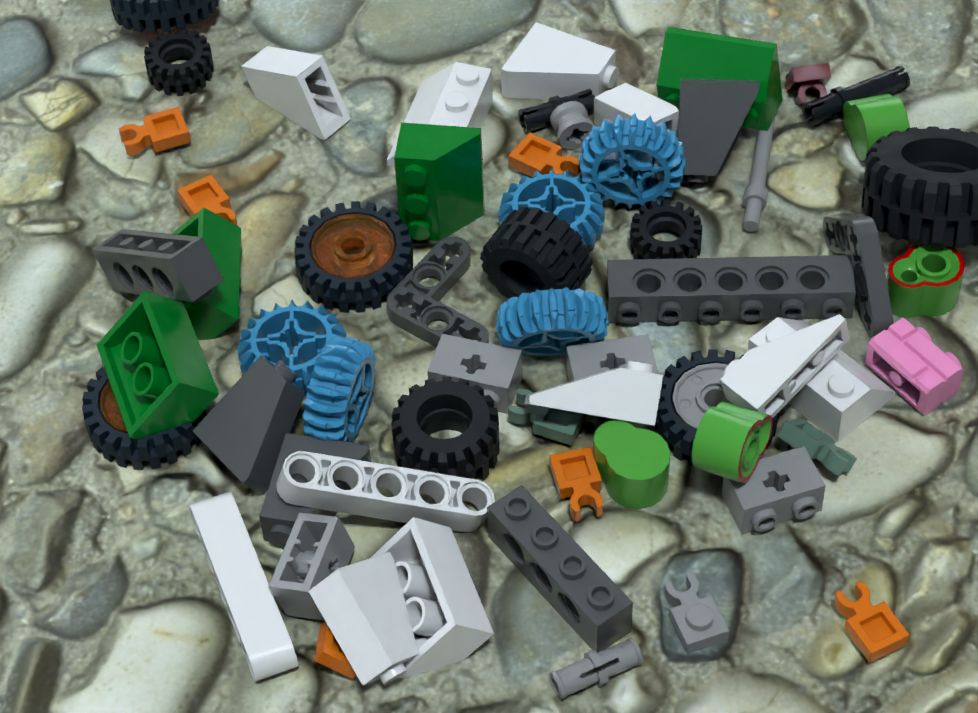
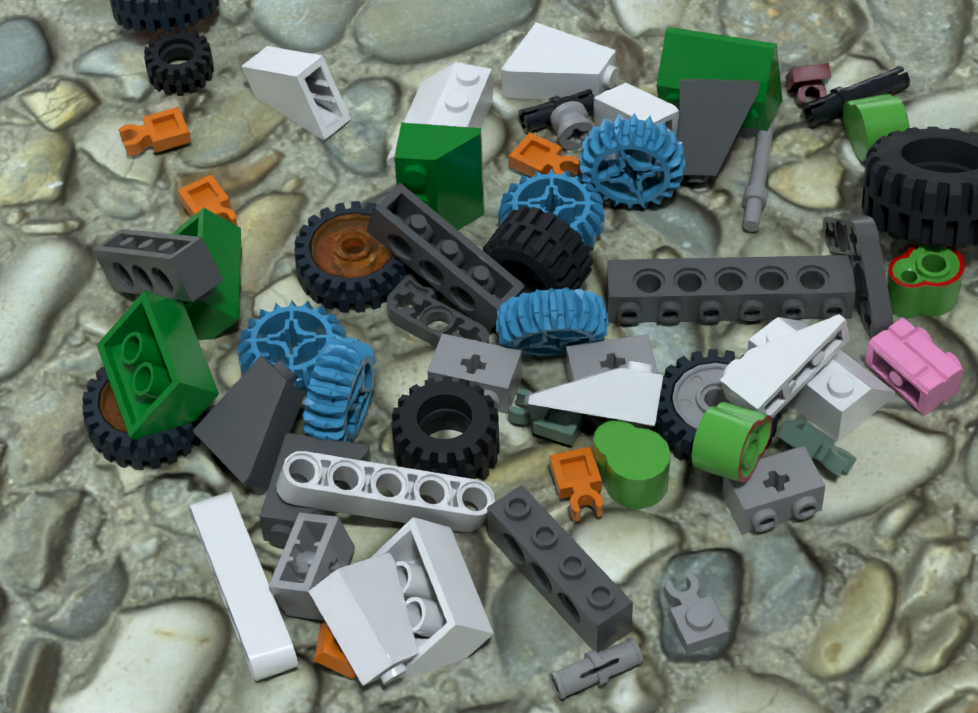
(443, 256): none -> dark grey brick
(669, 220): black tyre -> none
(871, 627): orange plate -> none

